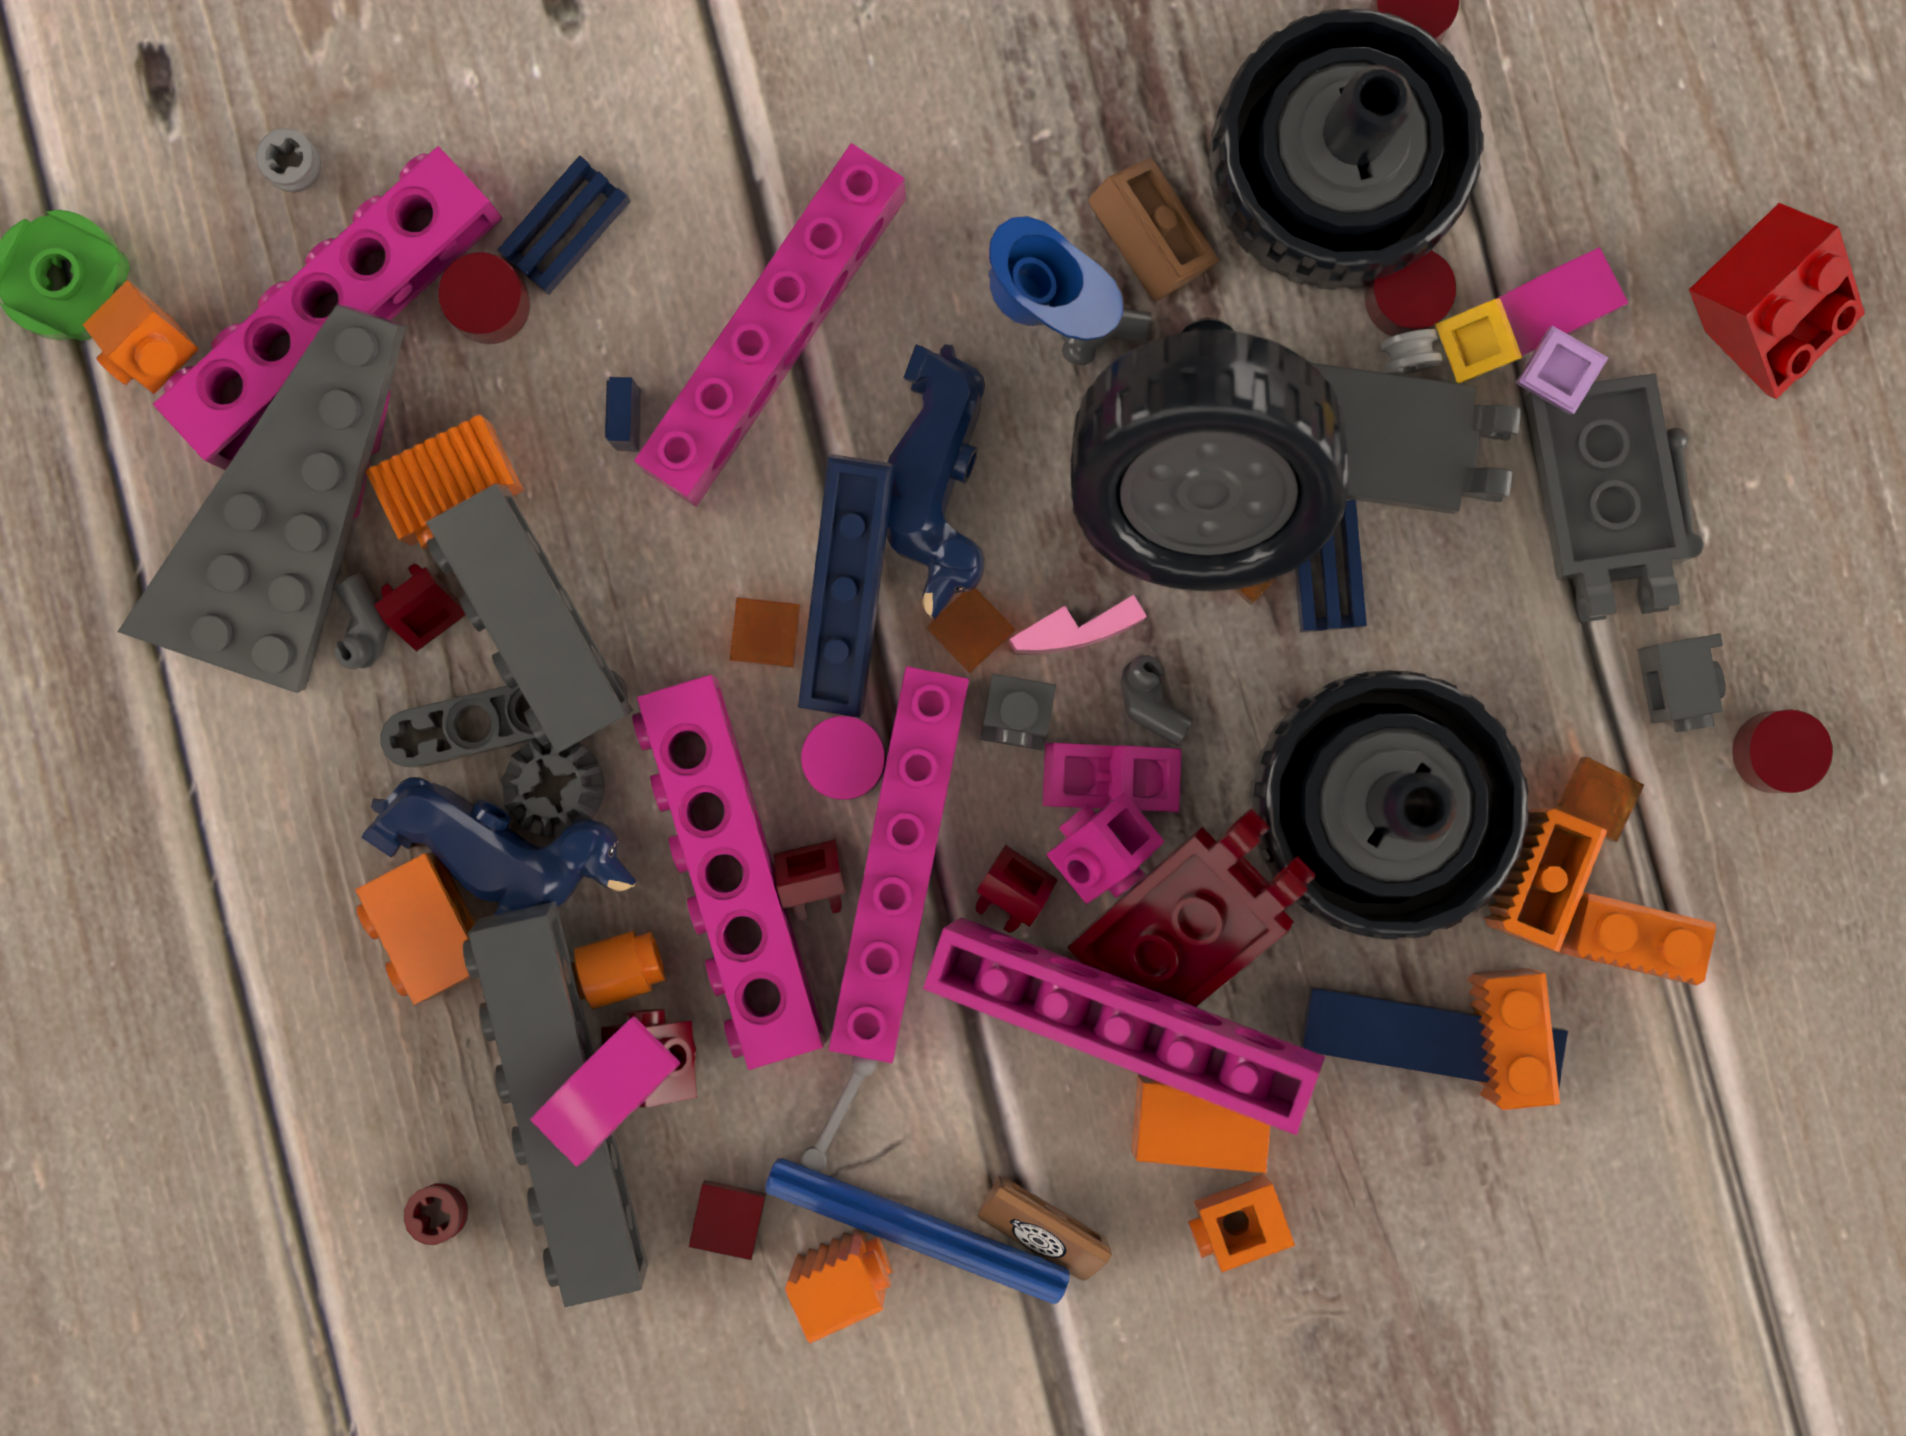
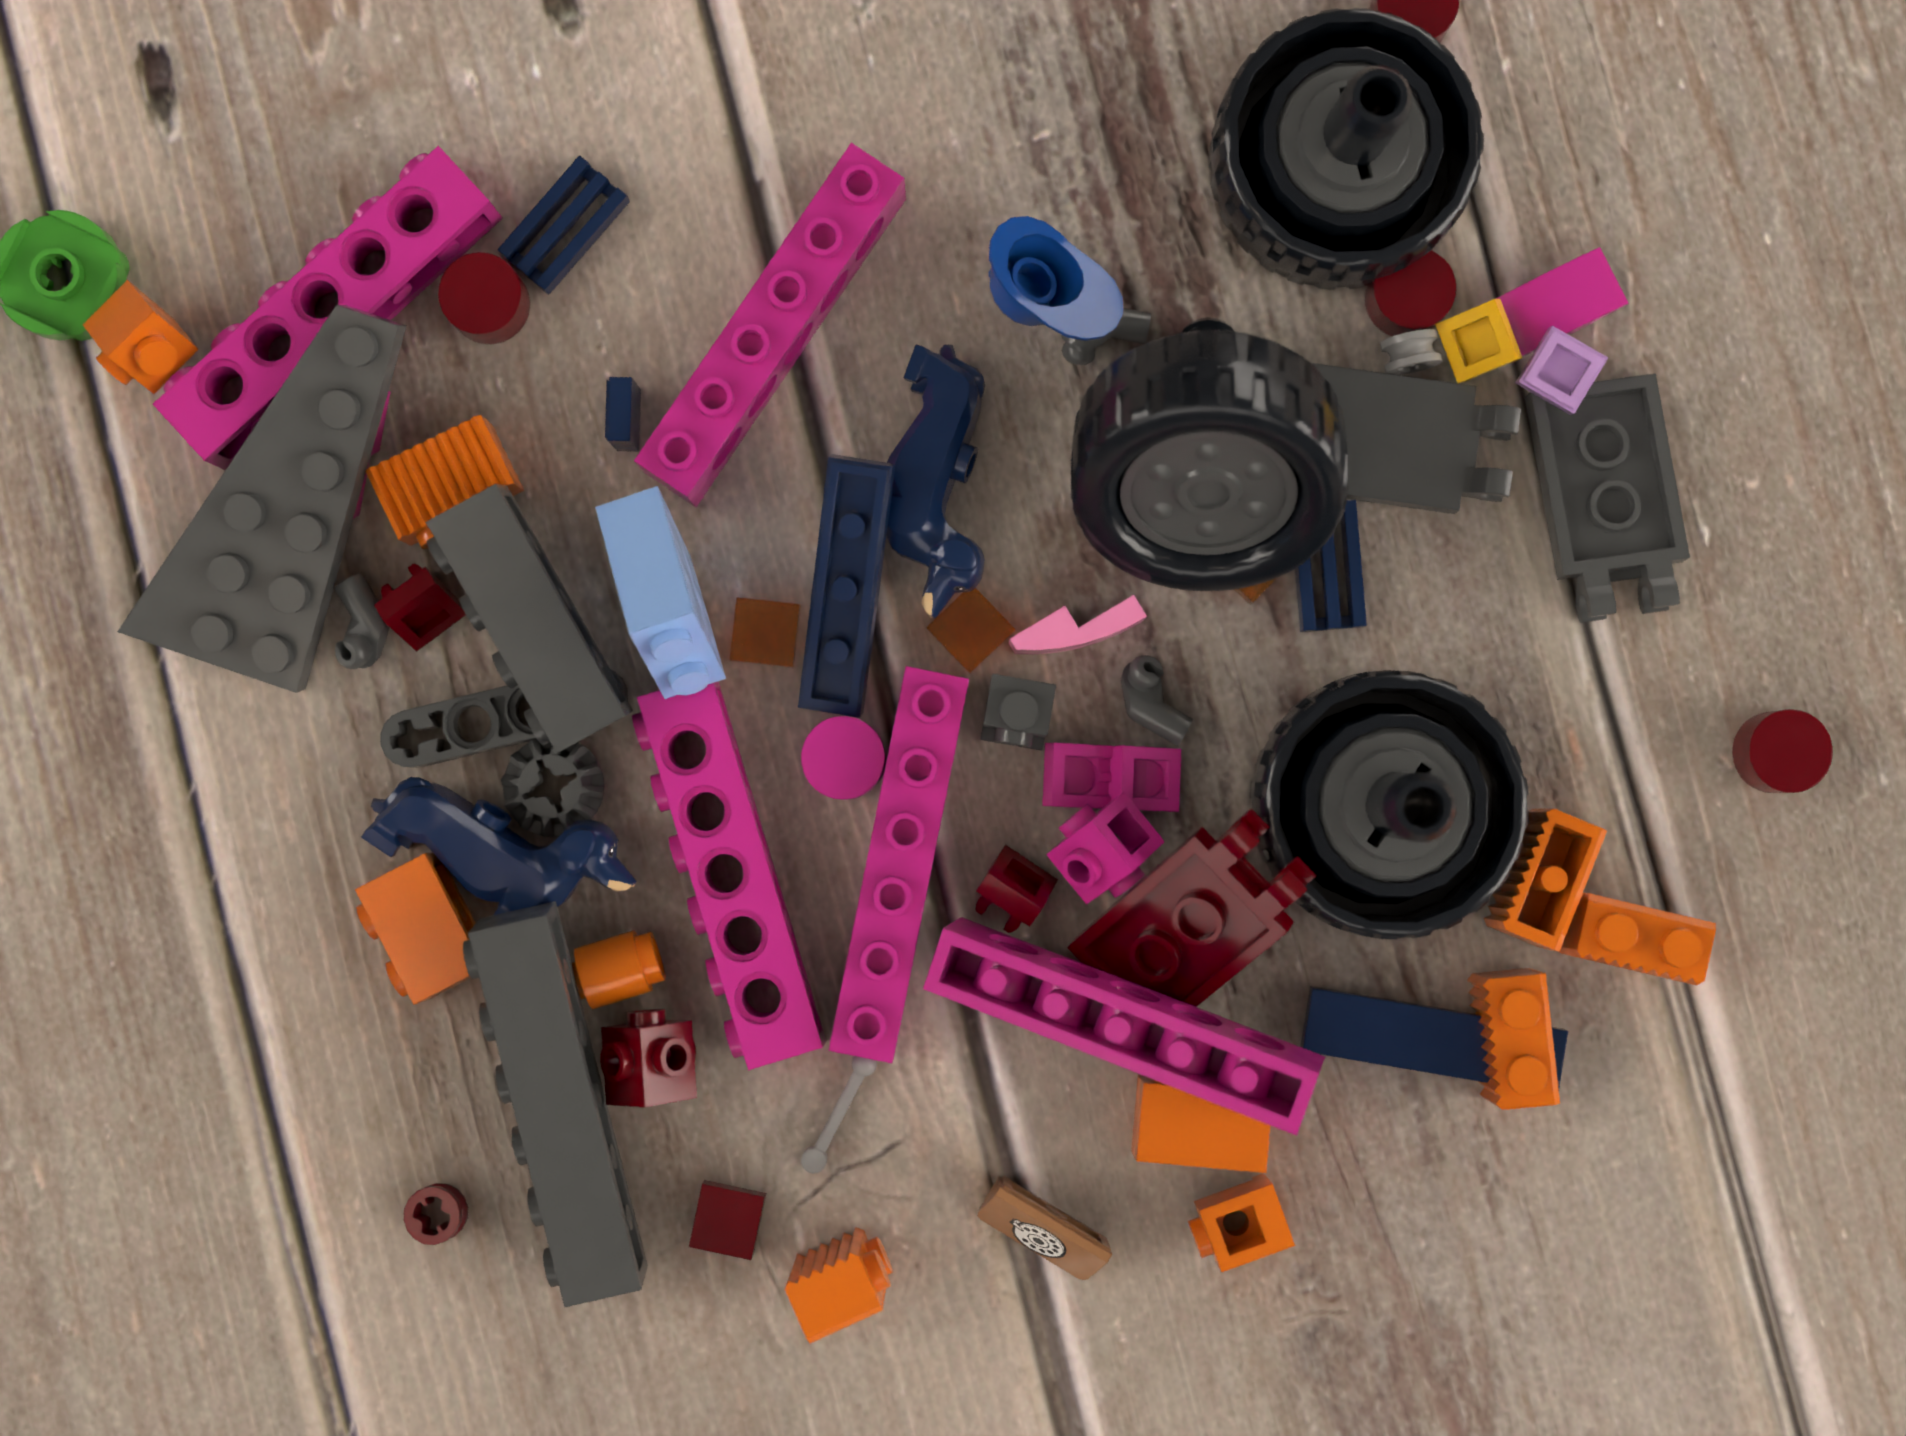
(283, 142): light grey bush -> none
(605, 1091): dark pink slope -> none
(660, 593): none -> light blue brick
(809, 876): dark red tile -> none
(917, 1231): blue axle -> none
(1152, 228): medium nougat slope -> none
(1600, 796): clear orange tile -> none
(1678, 442): dark grey hinge -> none
(1683, 682): dark grey brick -> none
(1780, 297): red slope -> none

